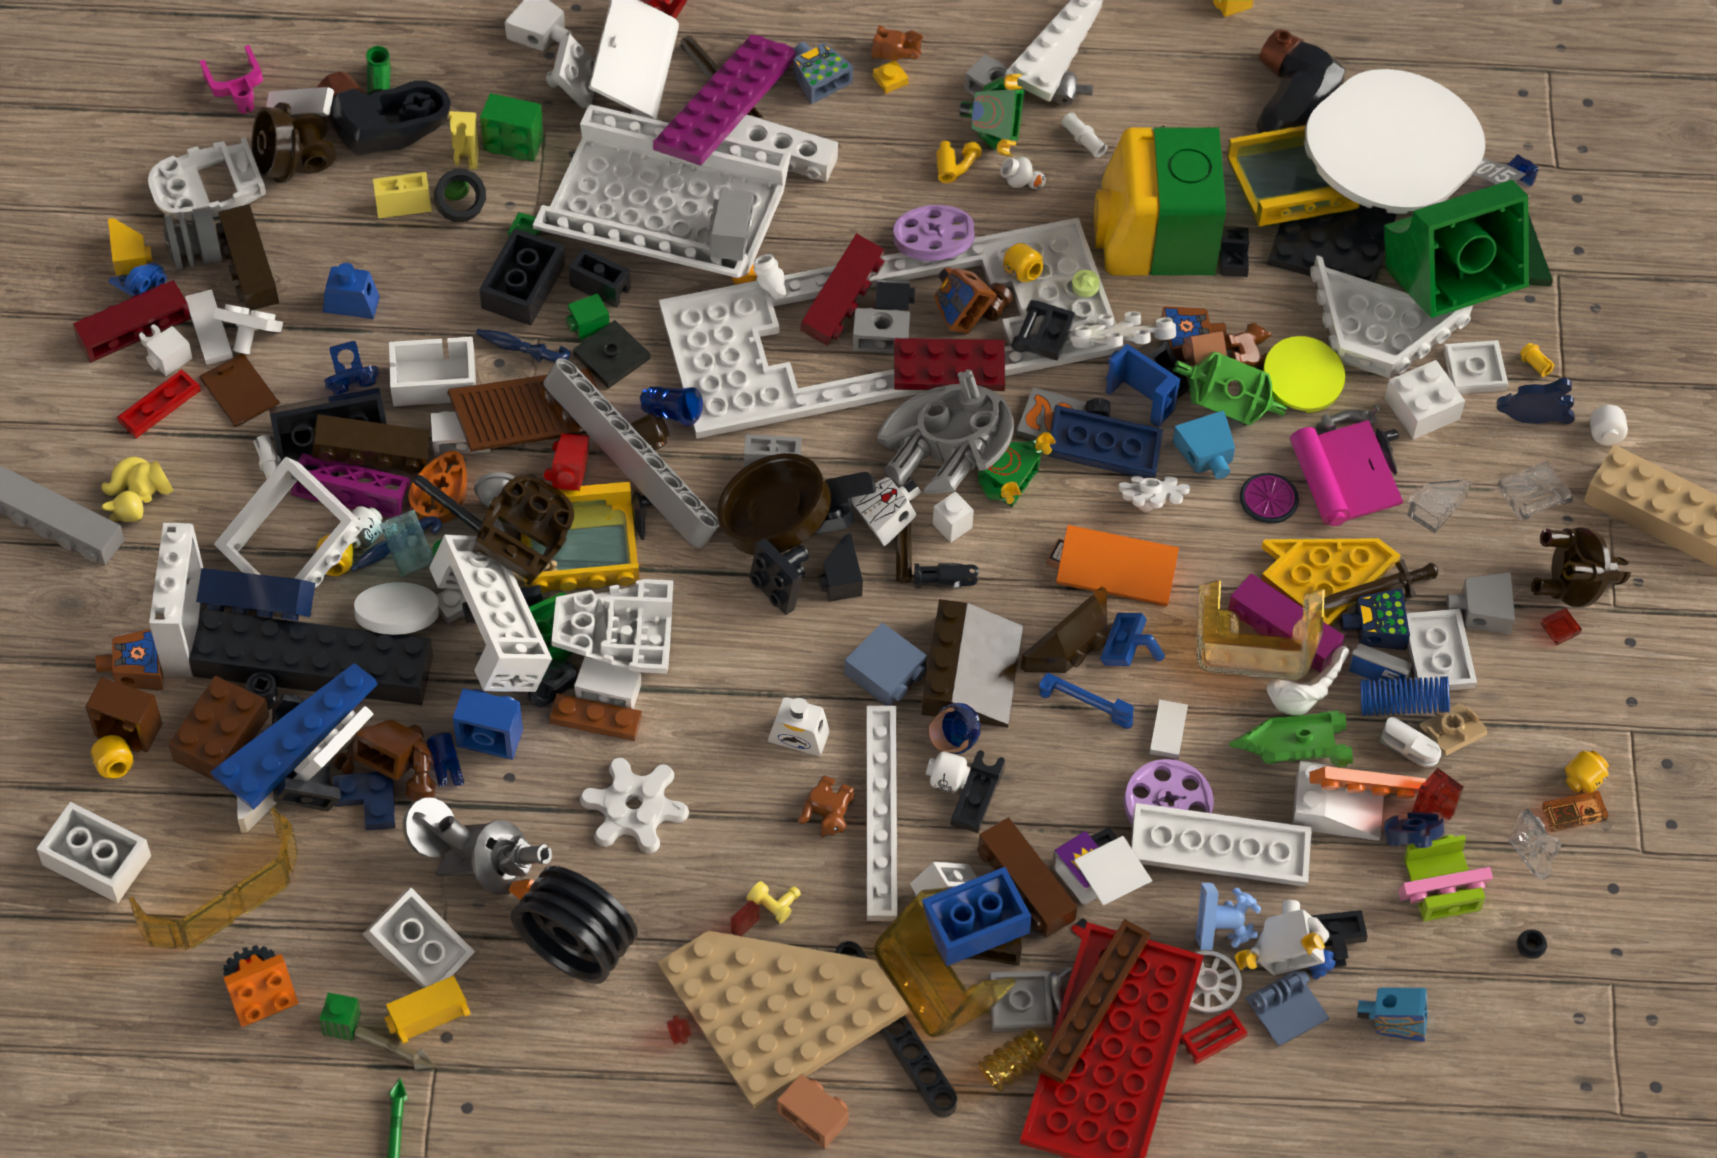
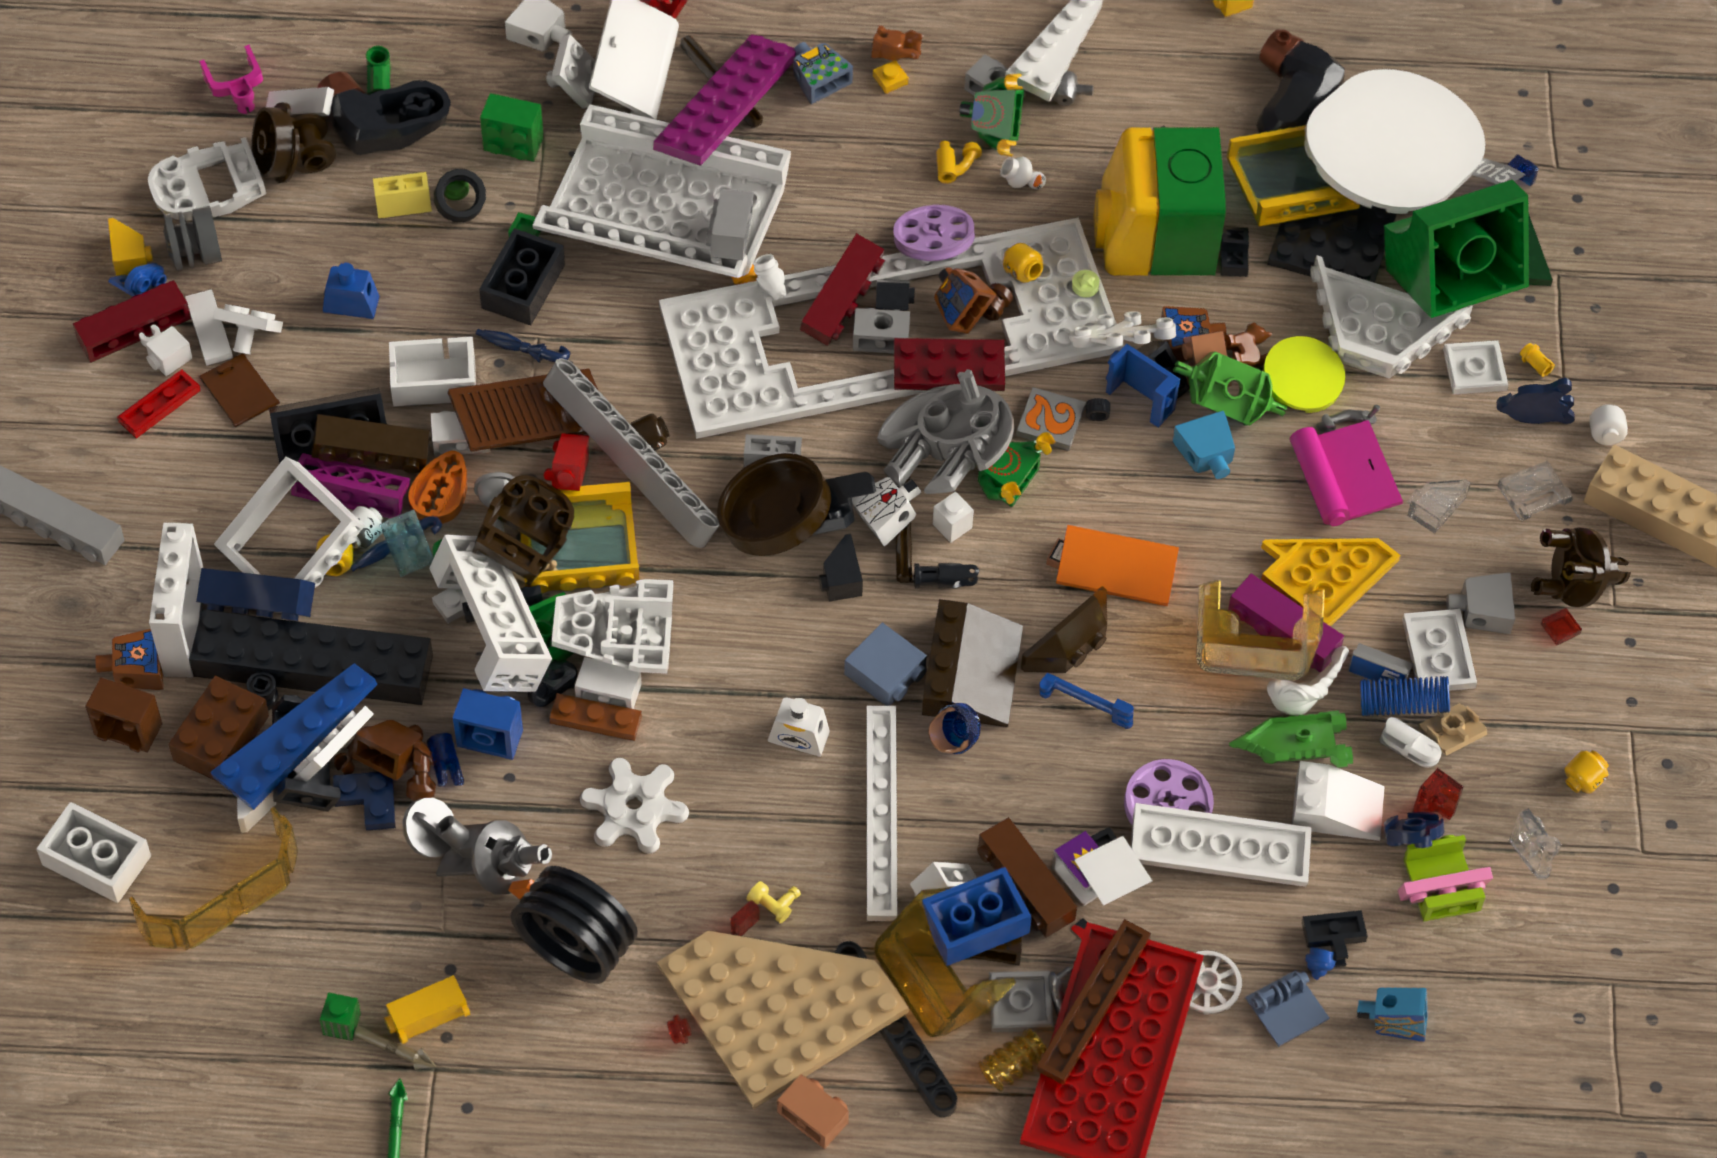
(112, 756): yellow head -> none
(142, 482): light yellow animal -> none
(247, 257): dark brown brick -> none
(258, 984): orange plate -> none
(268, 459): white pin -> none
(345, 377): clear blue bracket -> none
(396, 608): white piece -> none
(418, 940): white slope -> none
(447, 502): black bar -> none
(464, 137): light yellow hinge -> none
(587, 316): green brick -> none
(599, 275): black brick -> none
(611, 354): pearl dark grey plate -> none
(639, 513): black bar -> none
(675, 404): clear blue plant -> none
(778, 574): black plate -> none
(809, 153): white brick -> none
(828, 804): dark orange animal -> none
(948, 772): white head -> none
(977, 793): black plate -> none
(1051, 334): black plate -> none
(1084, 135): white pin -> none
(1105, 442): dark blue tile -> none
(1124, 639): blue plate -> none
(1153, 493): white animal -> none
(1168, 729): white tile -> none
(1218, 1046): red tile -> none
(1225, 916): light blue piece -> none
(1269, 498): magenta wheel -> none
(1287, 942): white torso -> none
(1359, 781): orange plate -> none
(1379, 620): dark blue torso -> none
(1383, 439): black bar -> none
(1396, 581): dark brown sword -> none
(1424, 399): white brick -> none
(1535, 937): black plate -> none
(1575, 811): clear orange tile -> none

